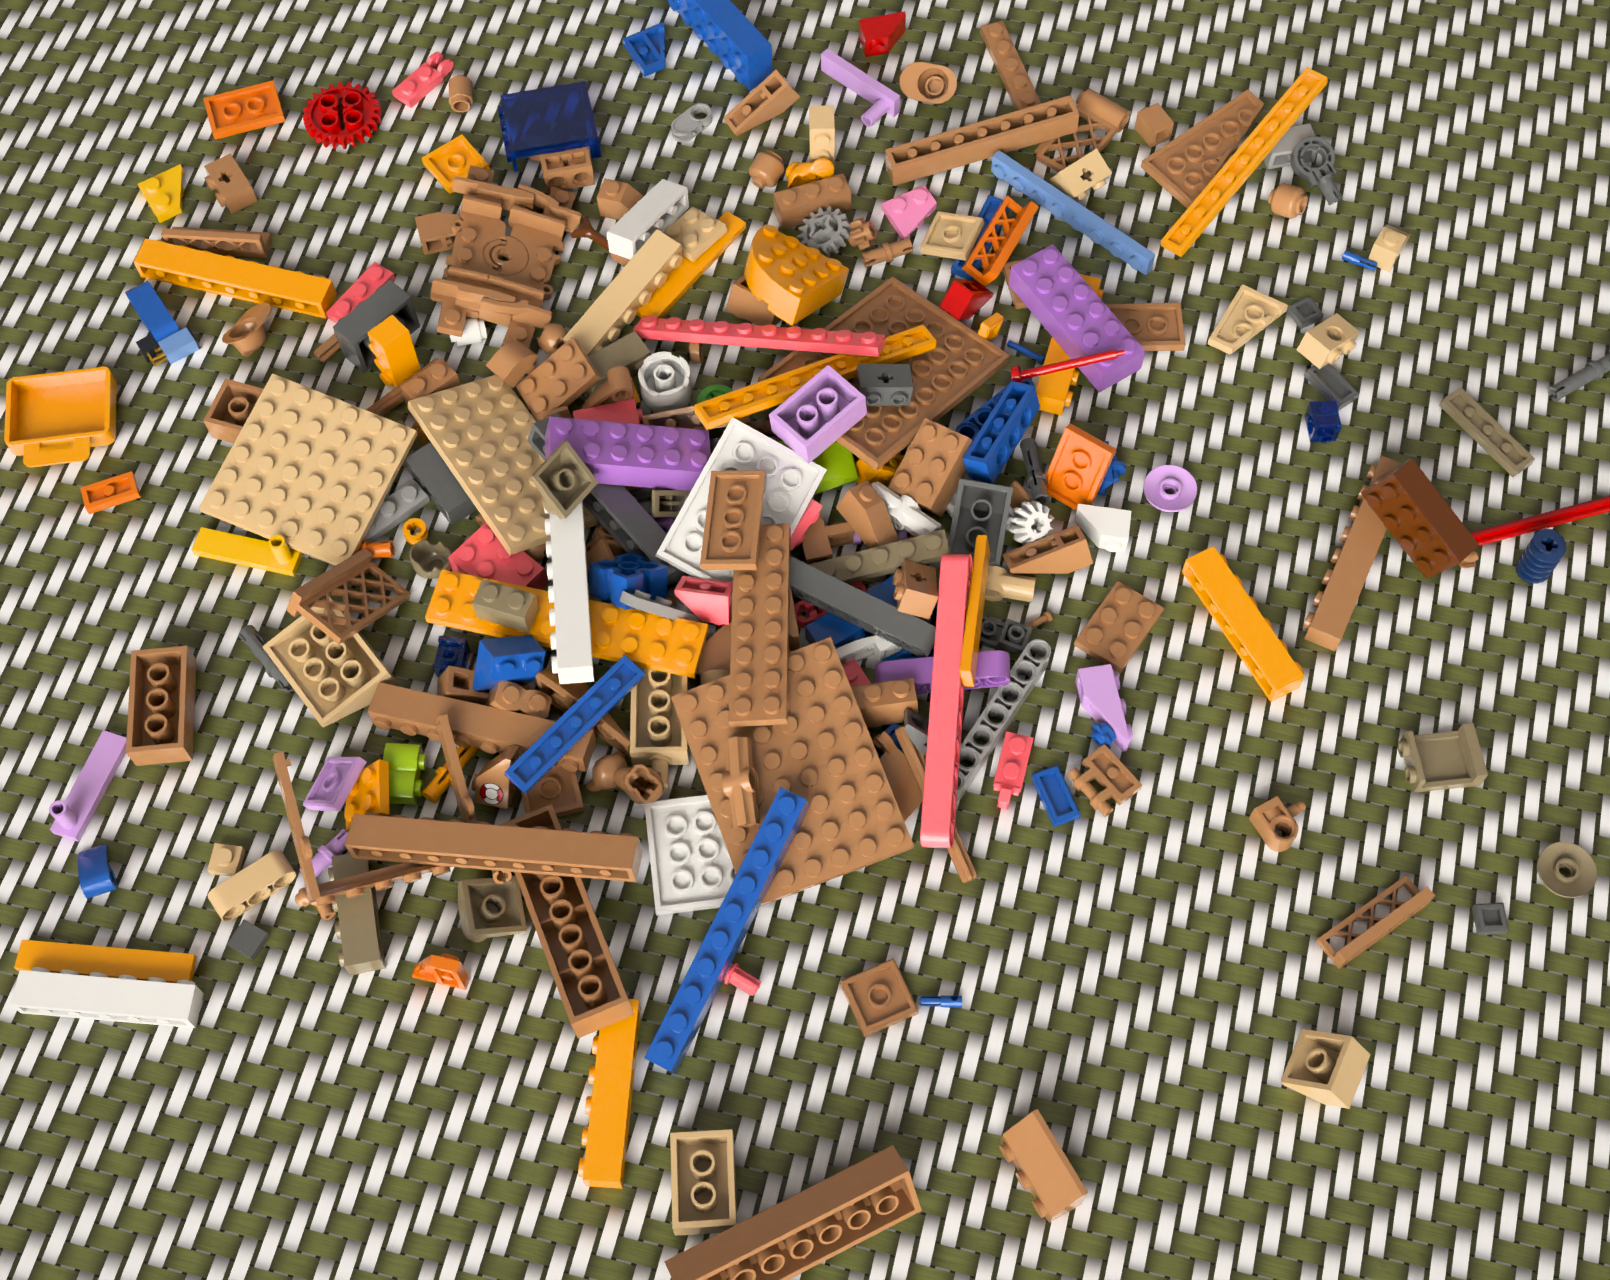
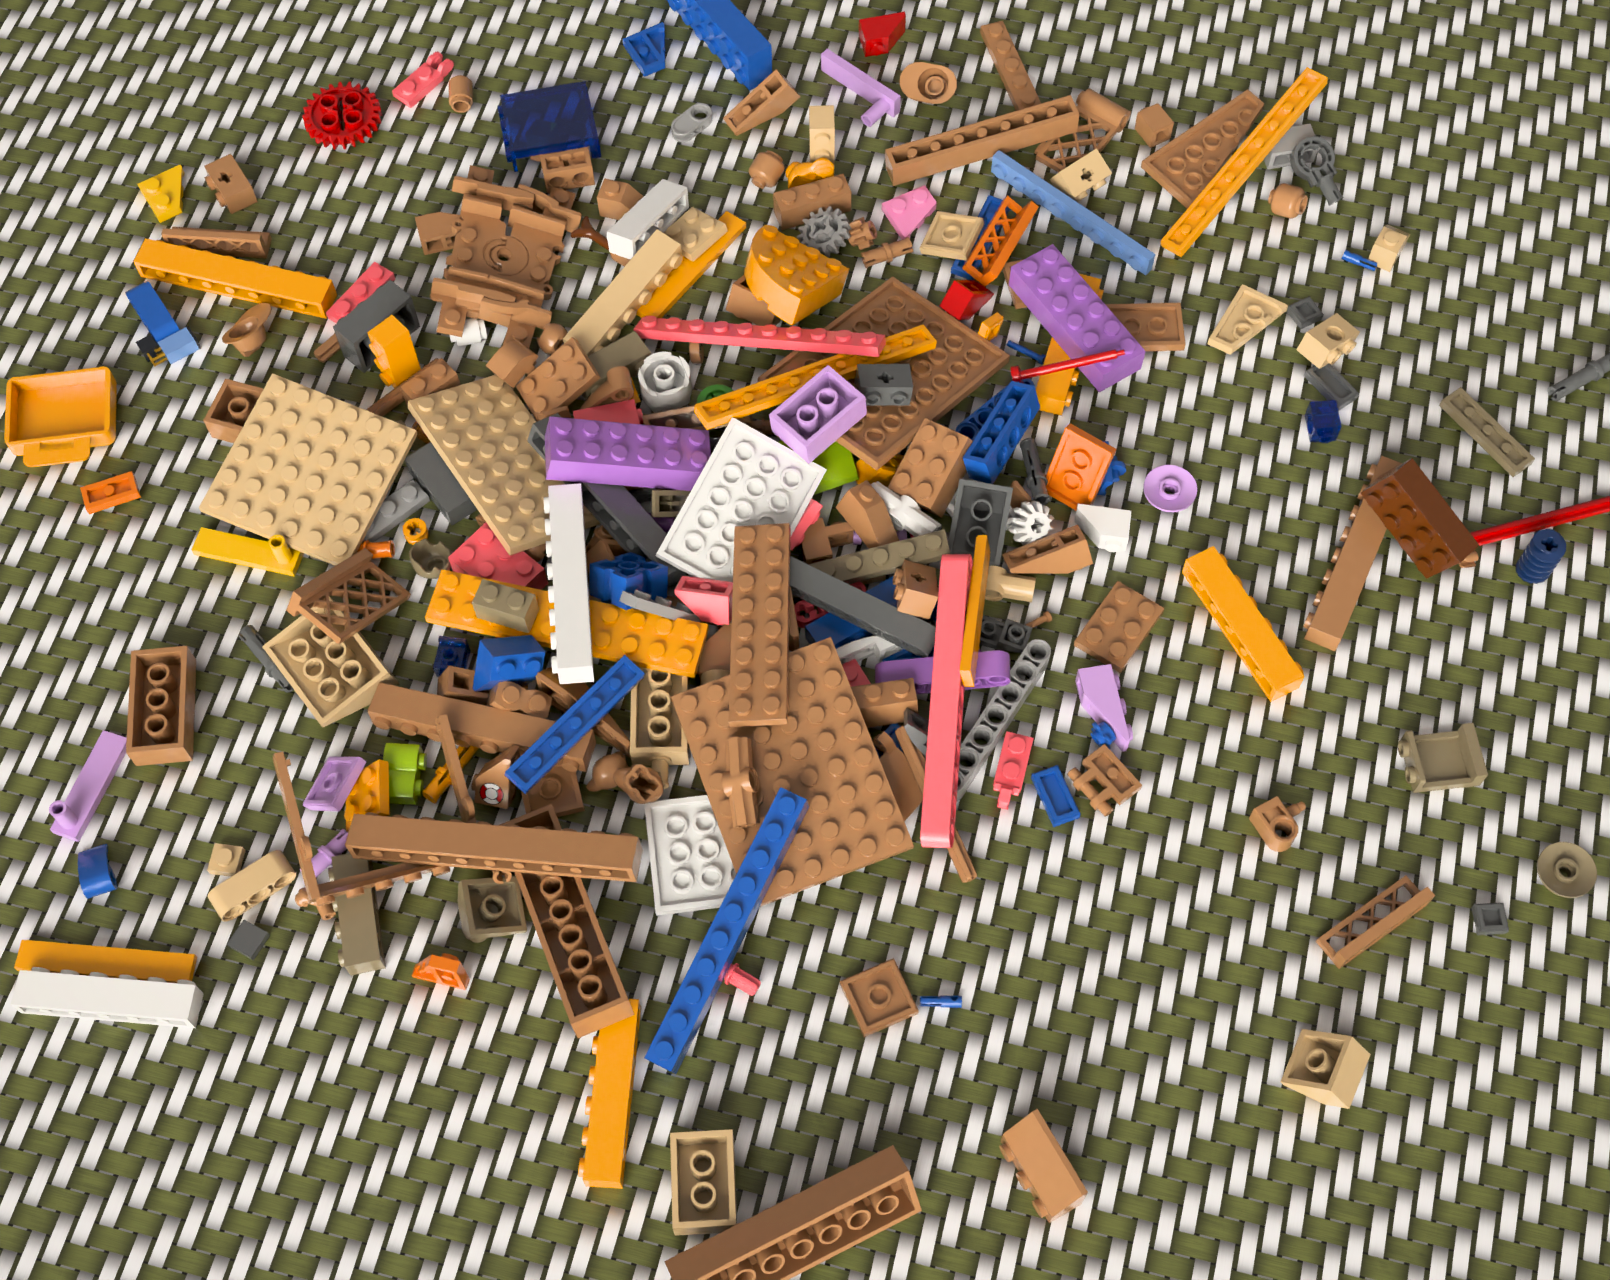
(244, 110): orange plate -> none
(453, 160): light orange plate -> none
(563, 481): dark tan slope -> none
(733, 520): medium nougat plate -> none

